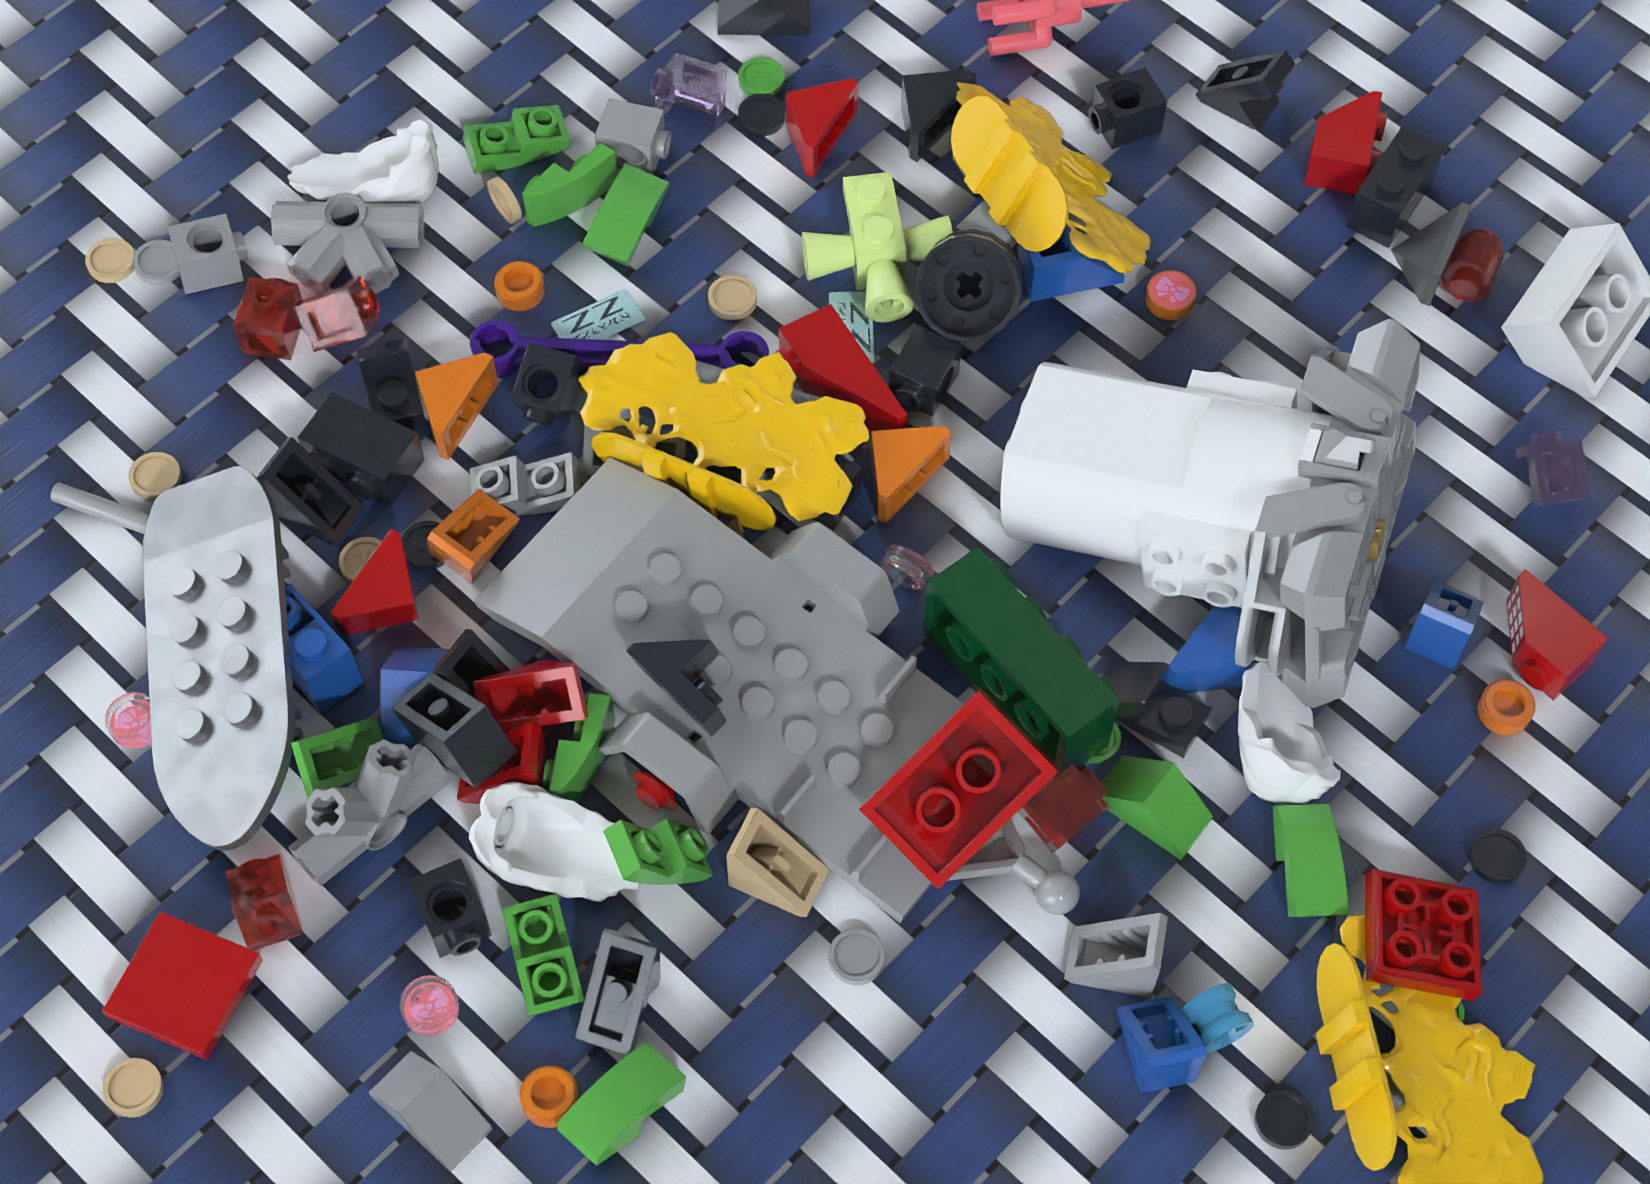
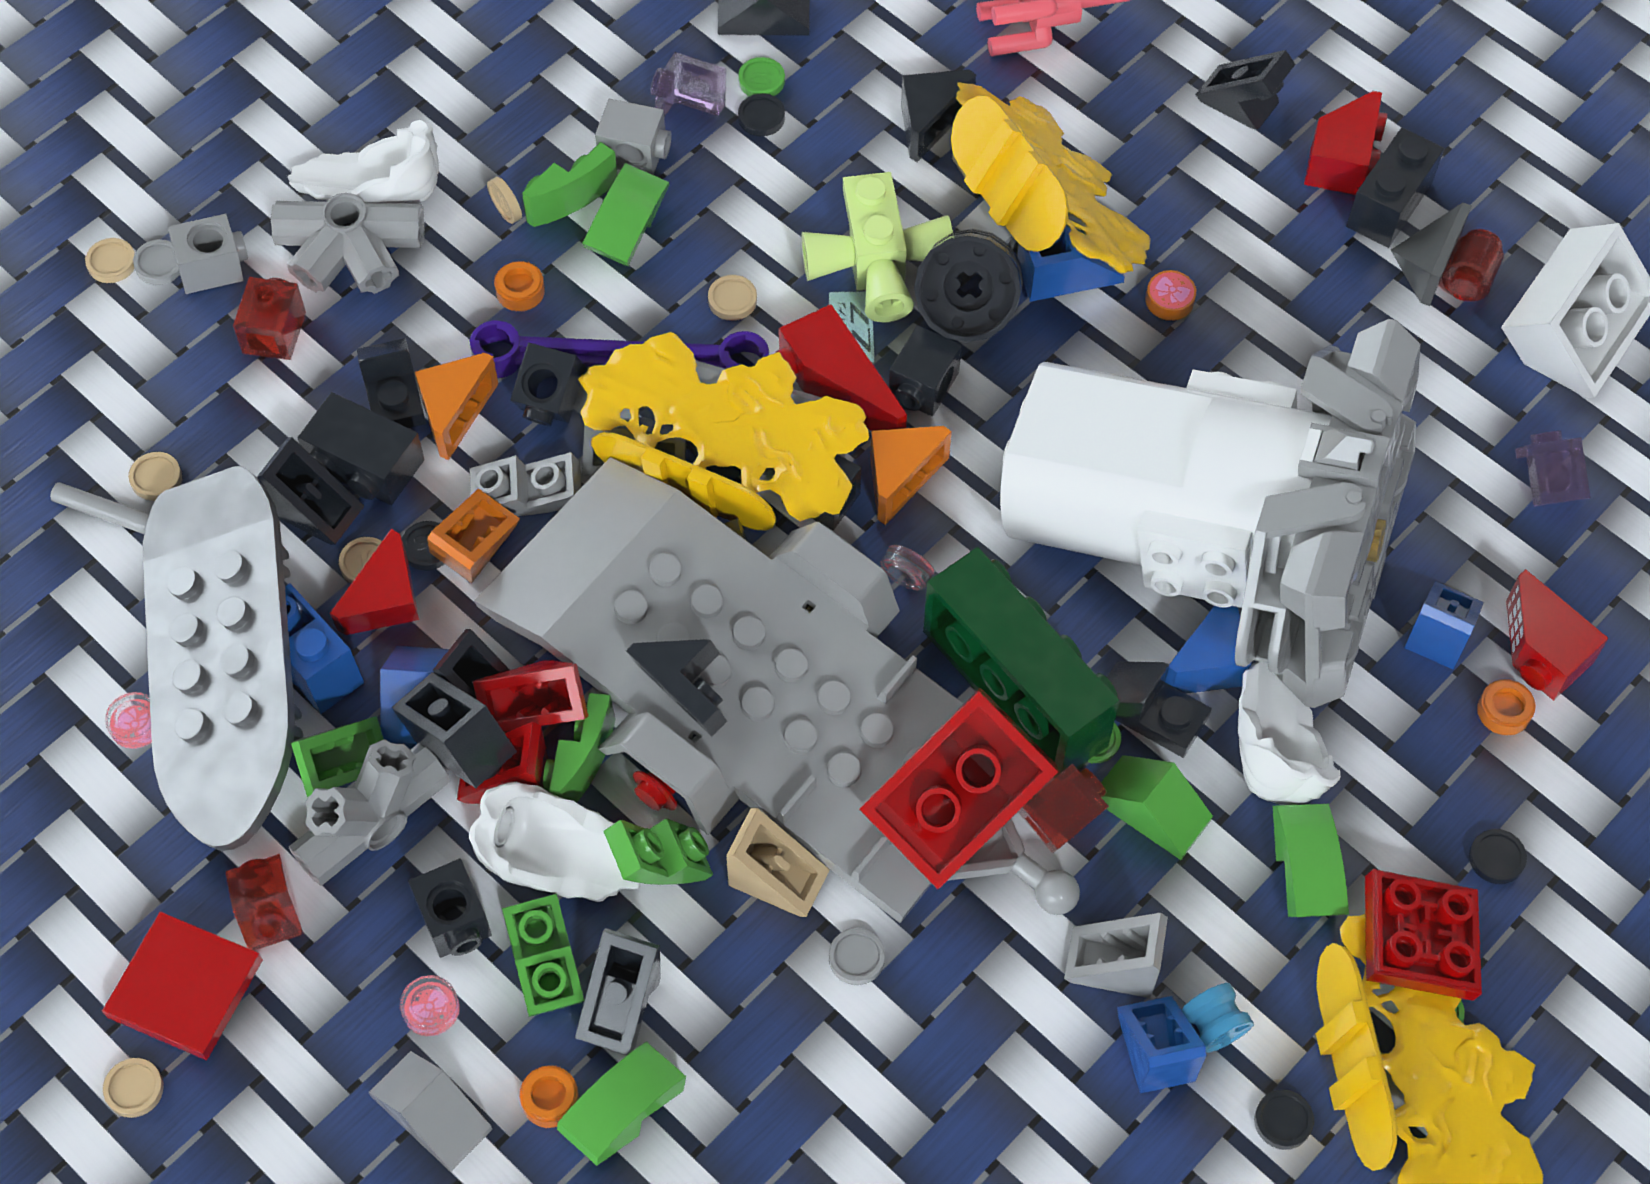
(339, 314): clear red bracket -> none
(525, 139): bright green slope -> none
(600, 318): clear light blue sticker -> none
(819, 119): red slope -> none
(1127, 108): black brick -> none

